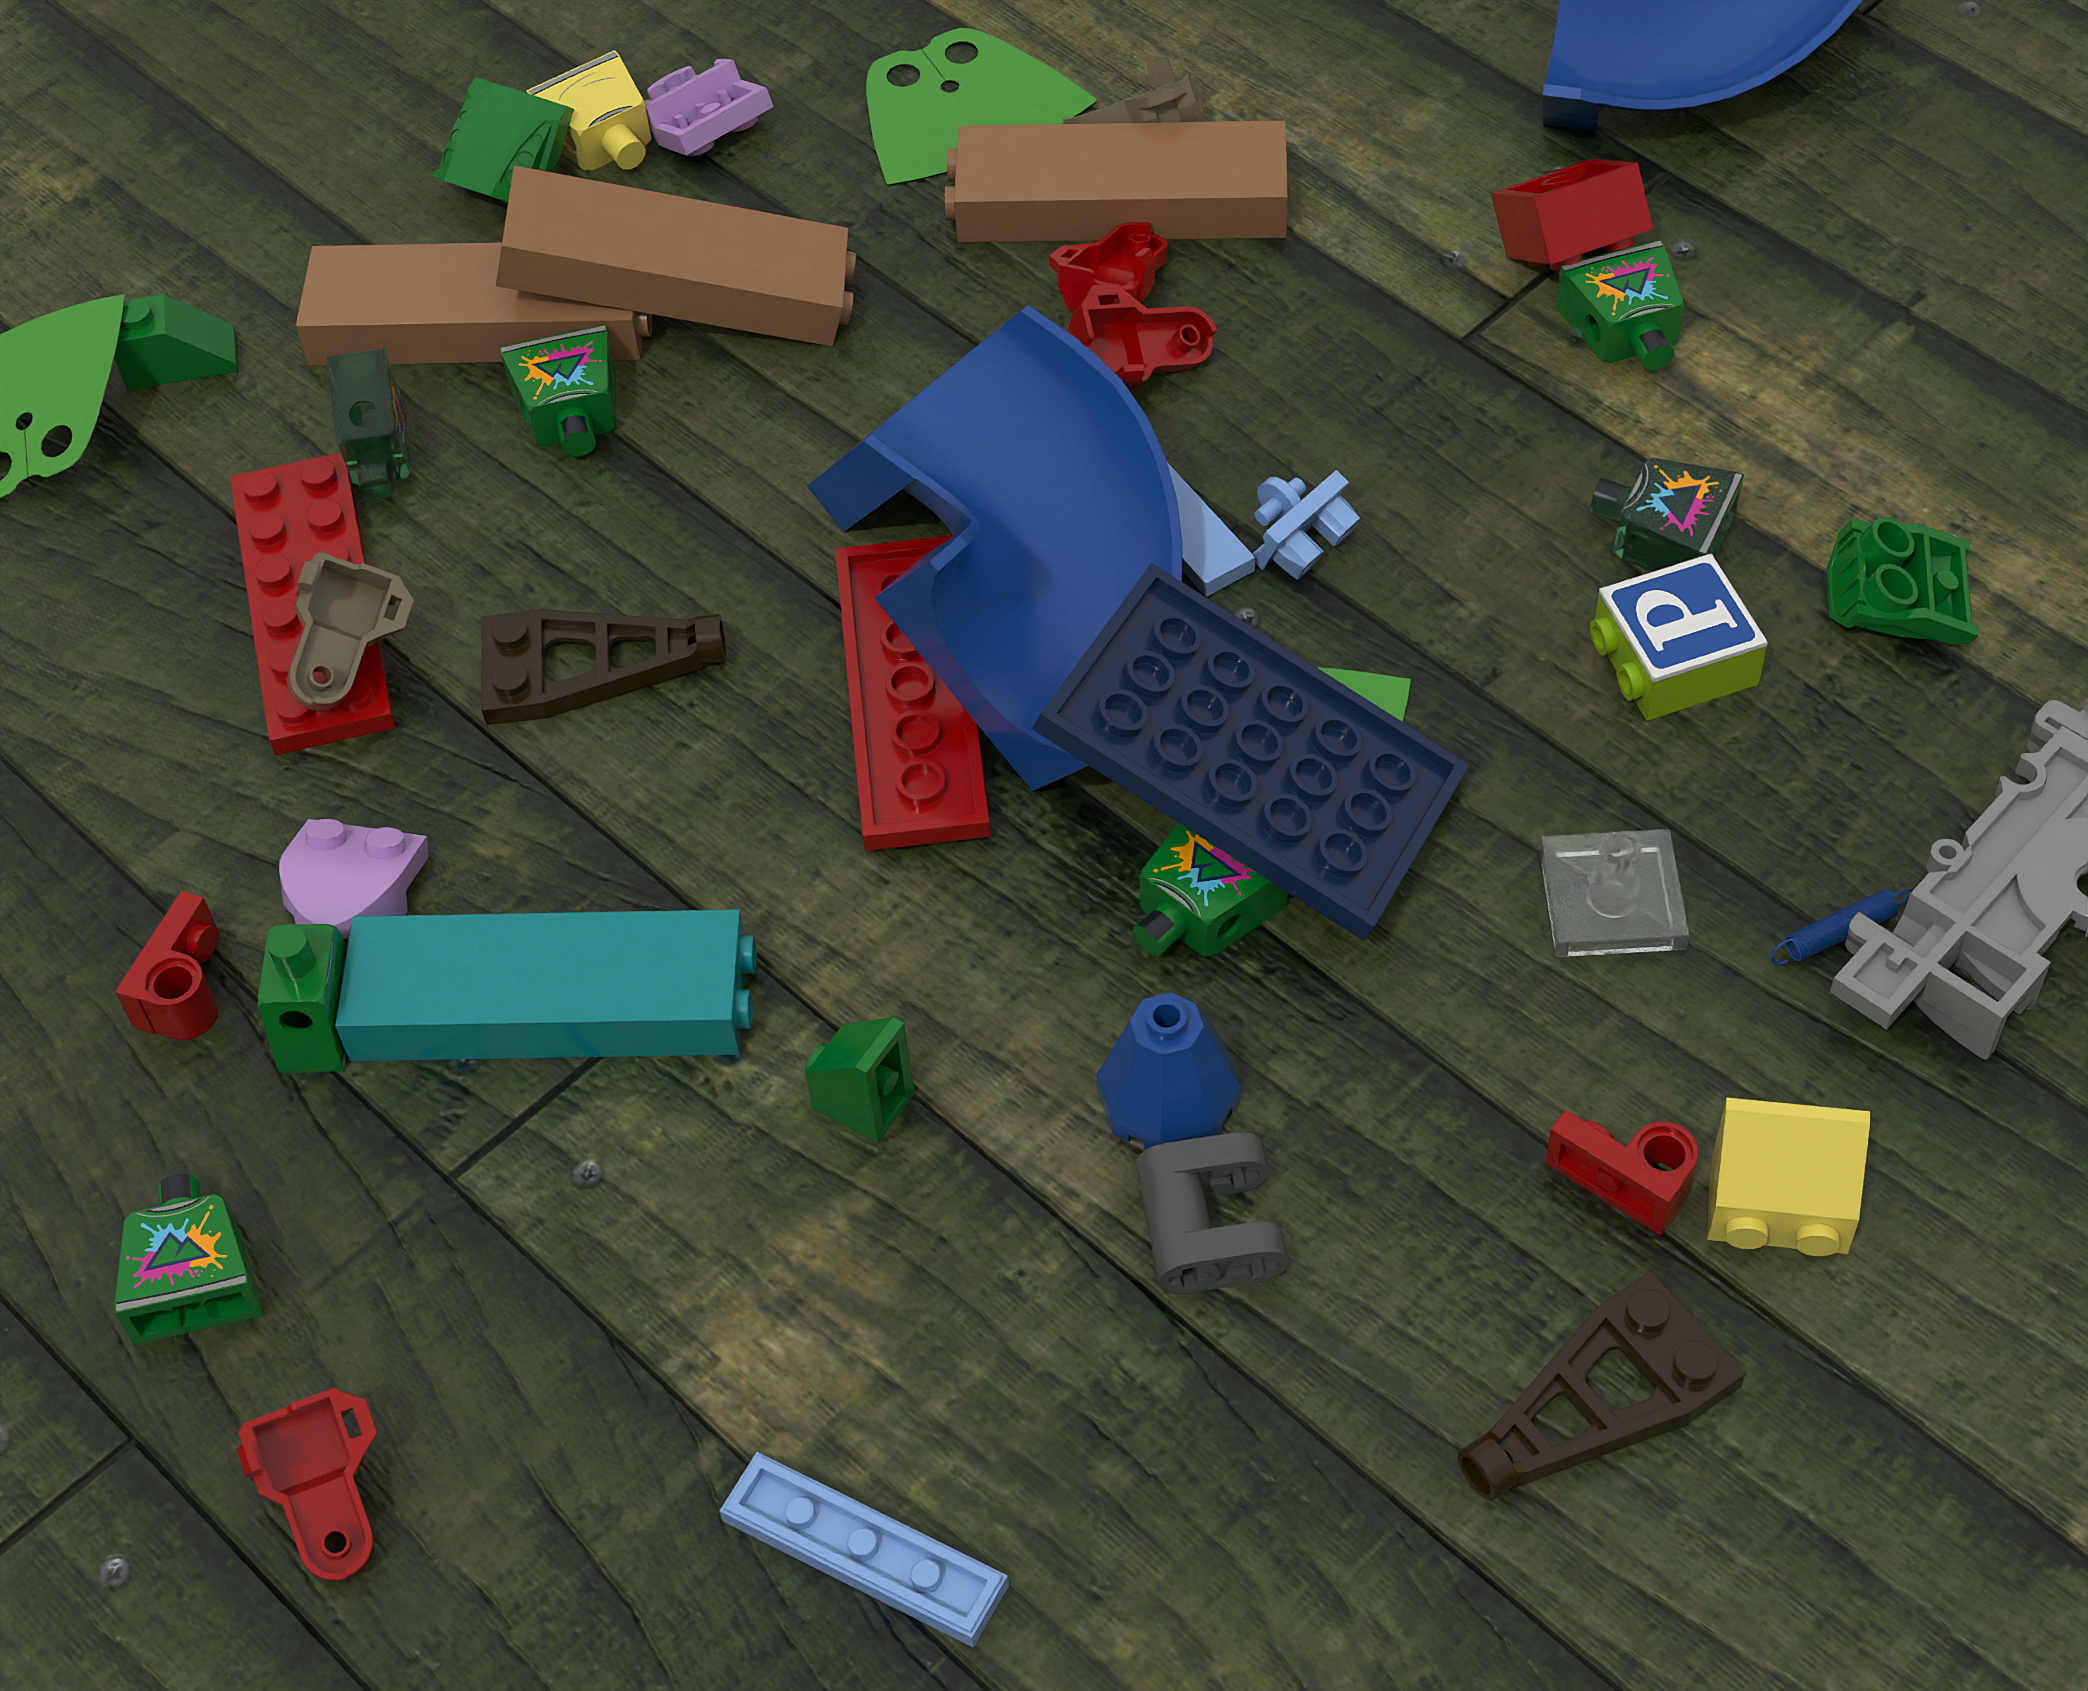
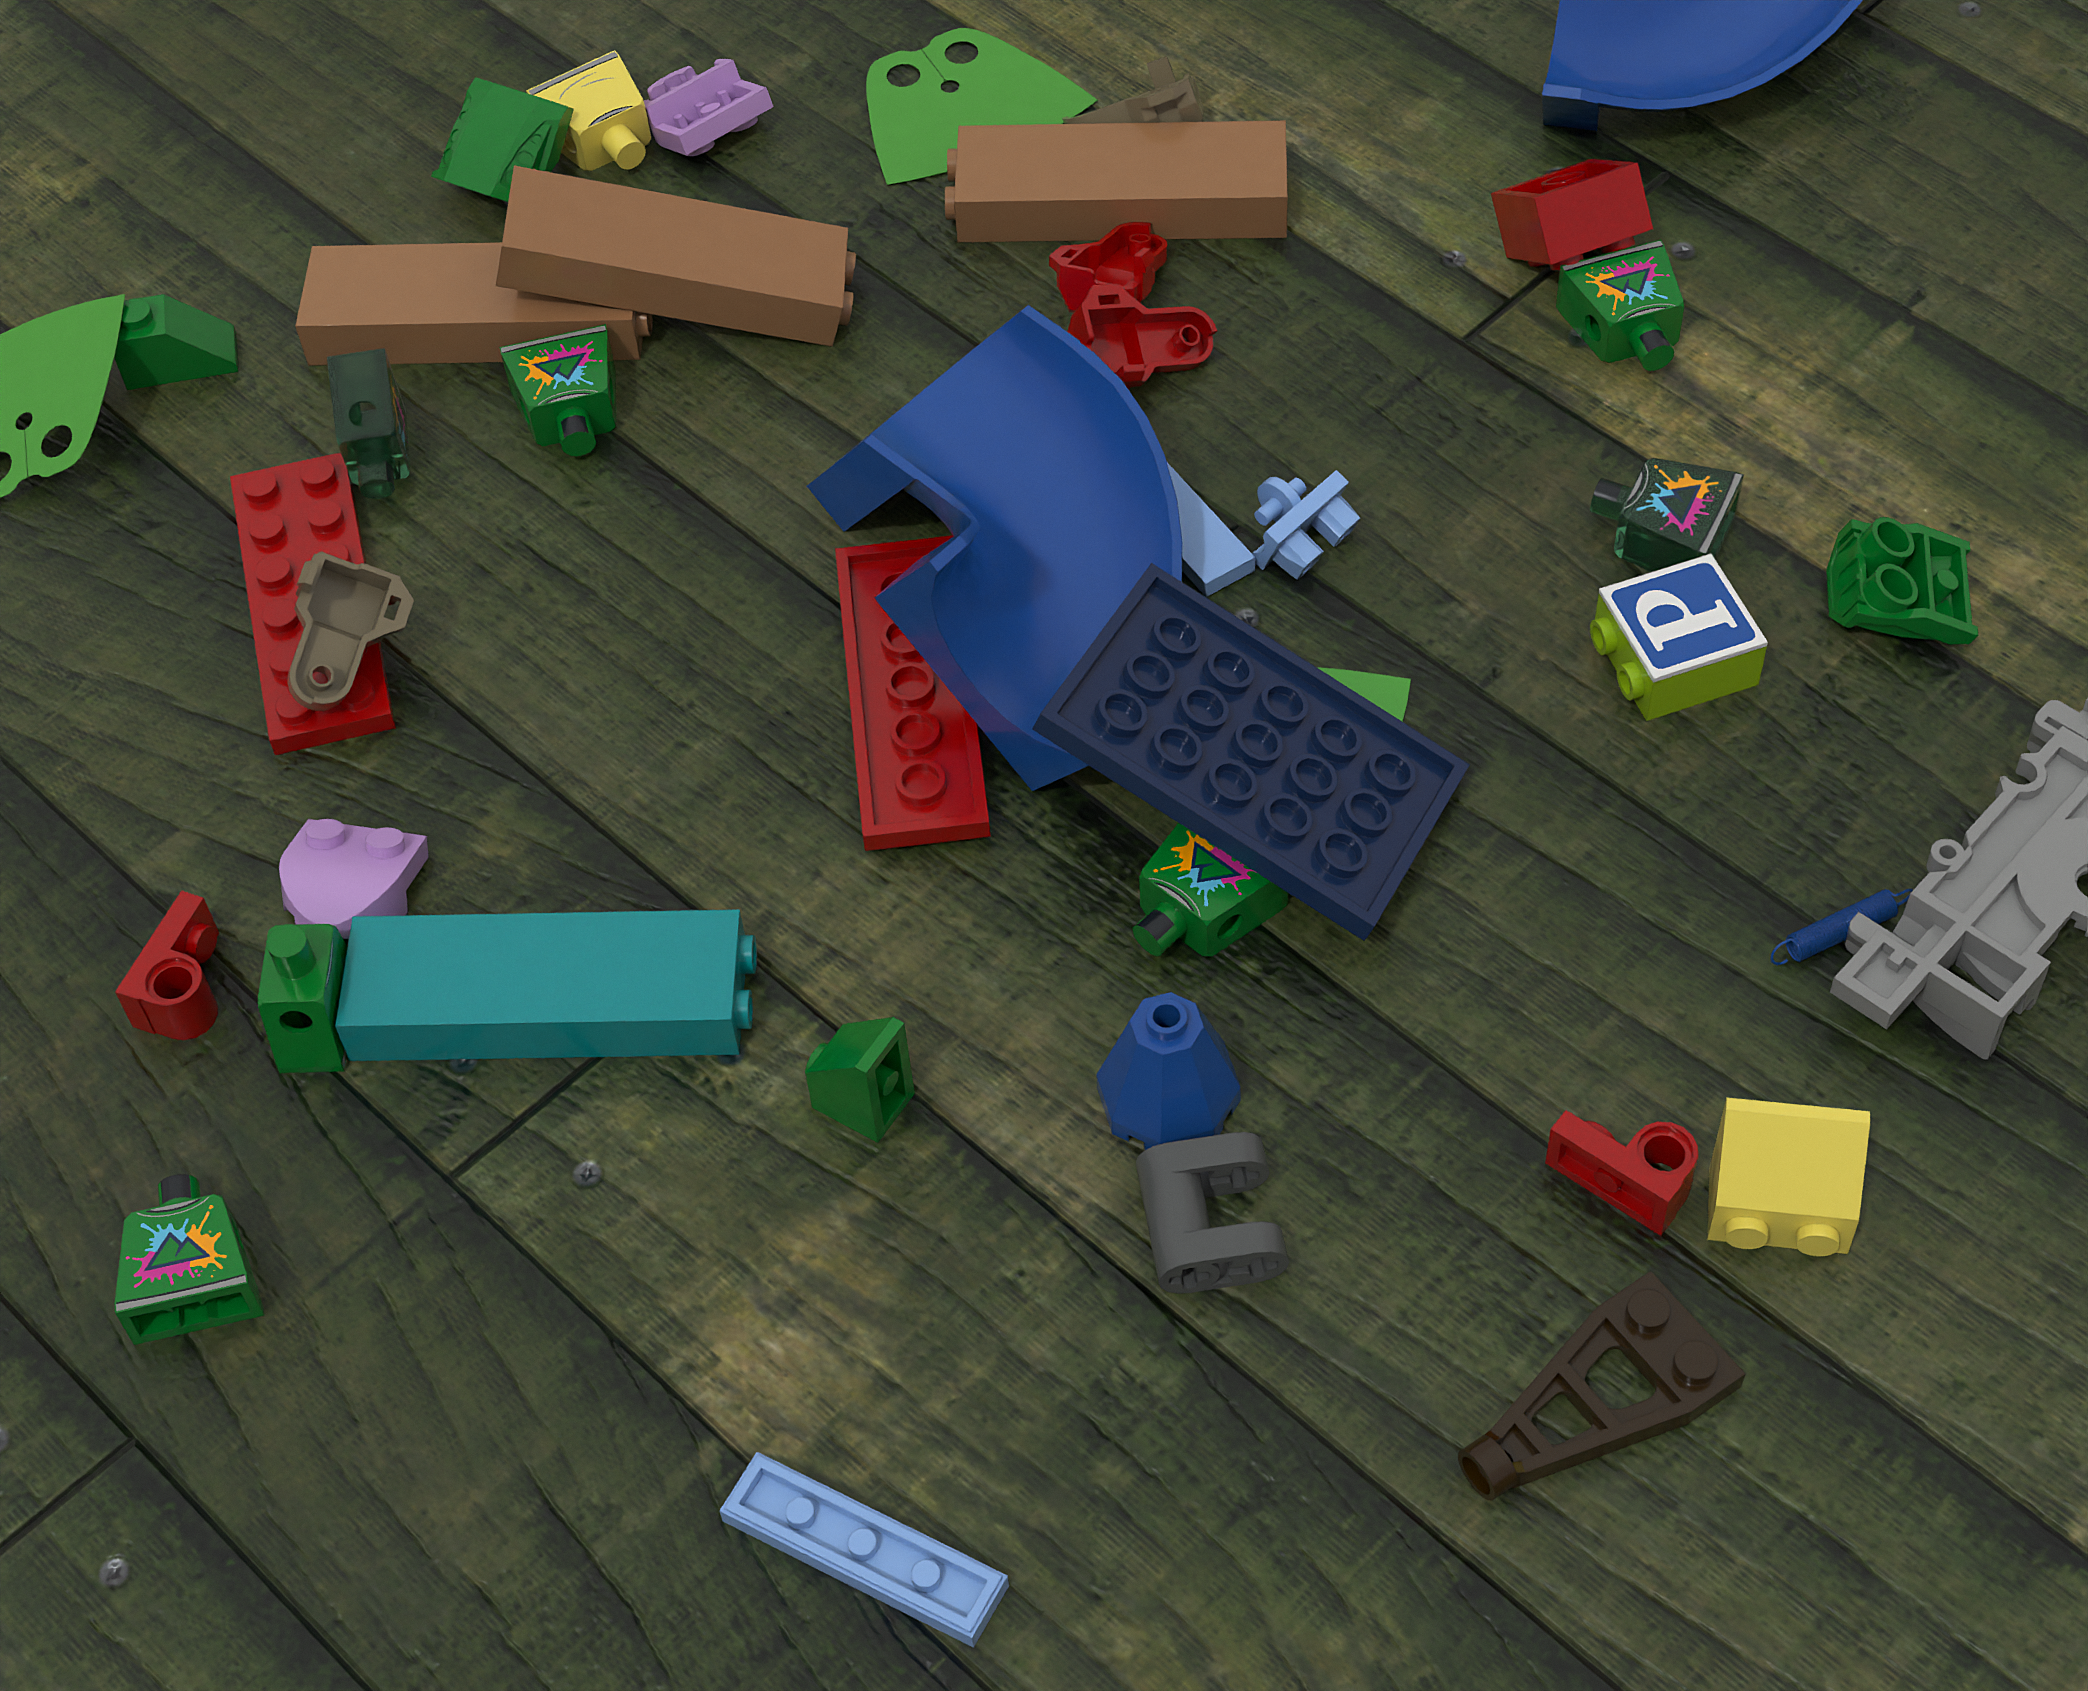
(309, 1468): red piece -> none
(515, 658): dark brown plate -> none
(1613, 893): clear tile -> none

